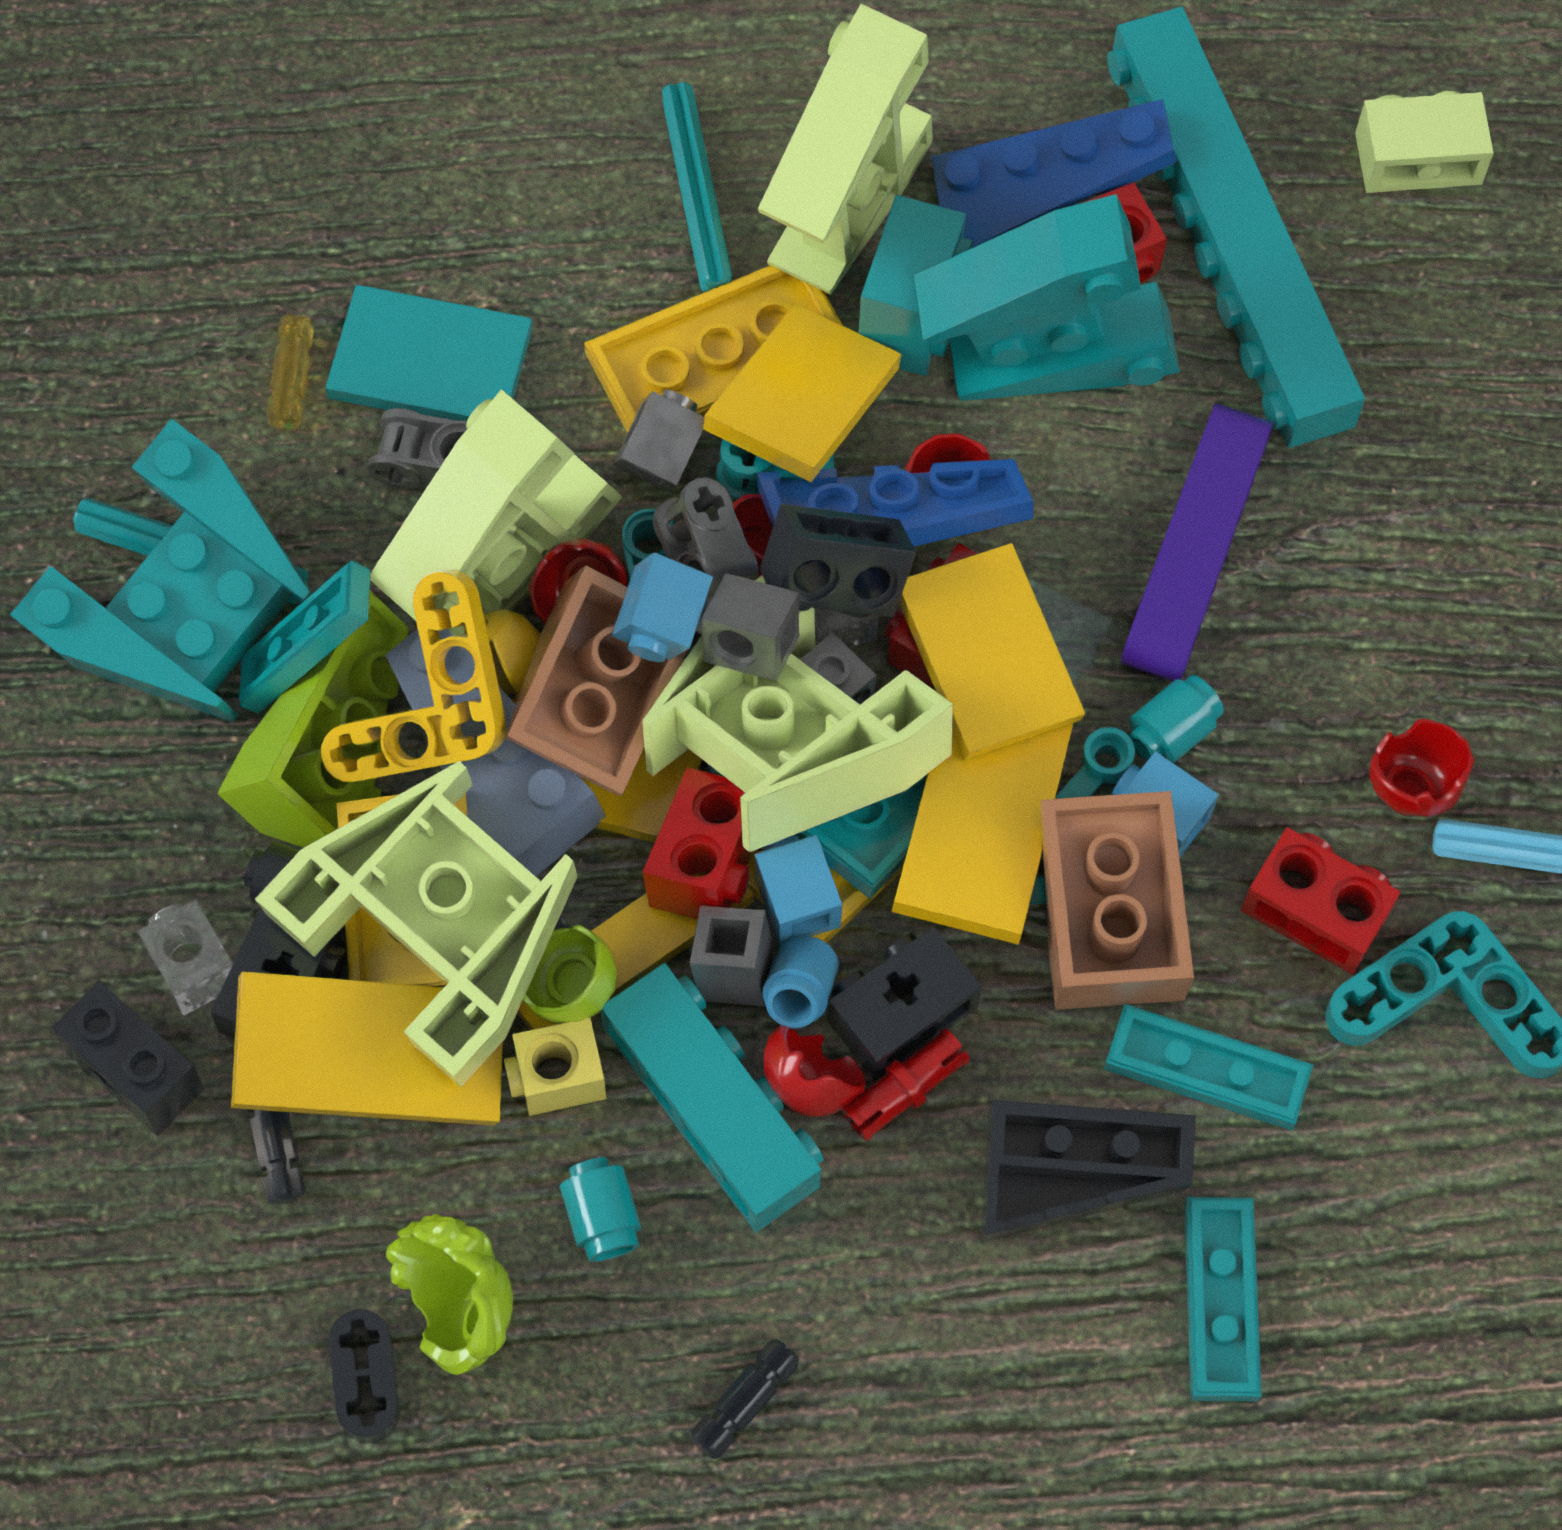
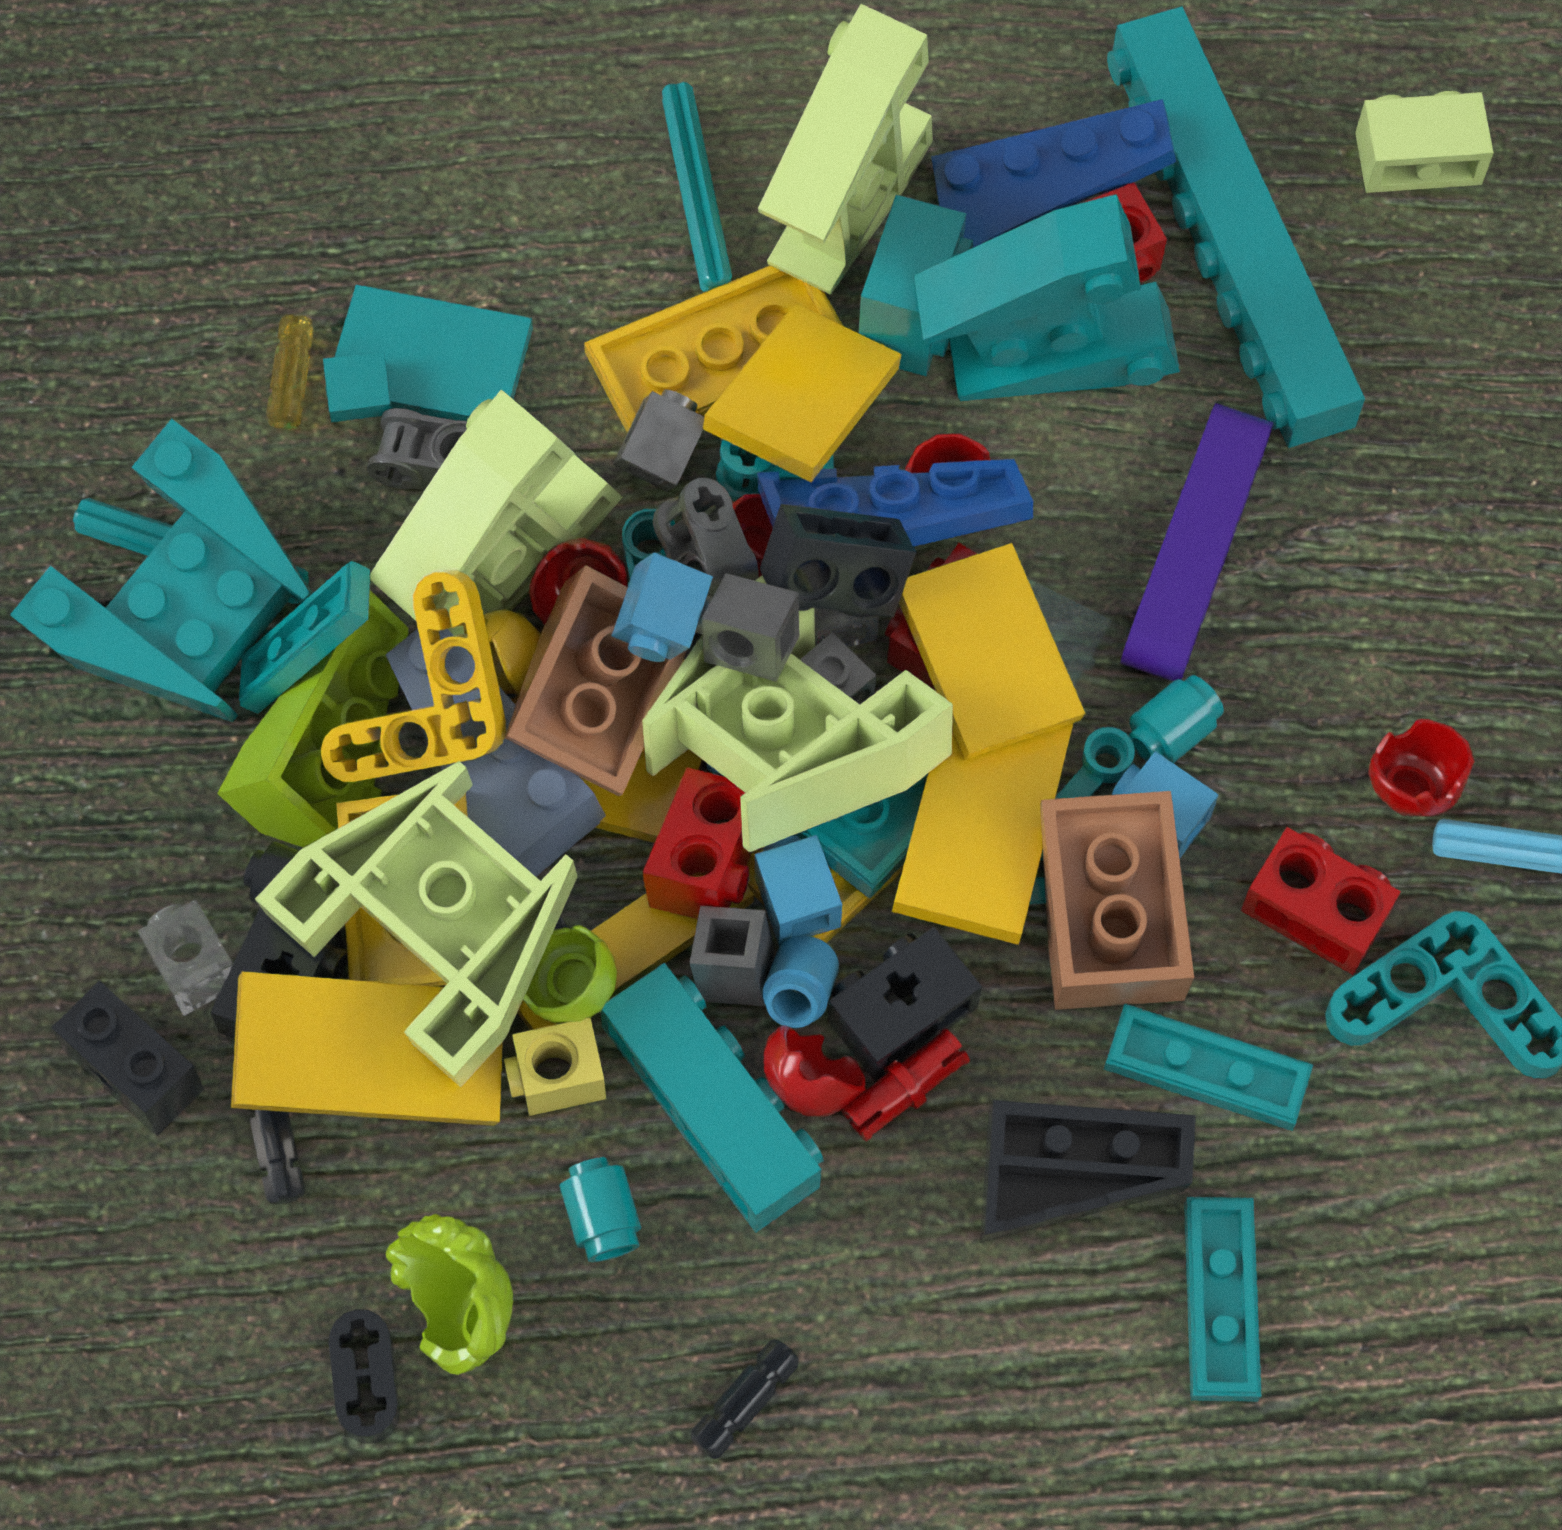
(357, 386): none -> teal tile

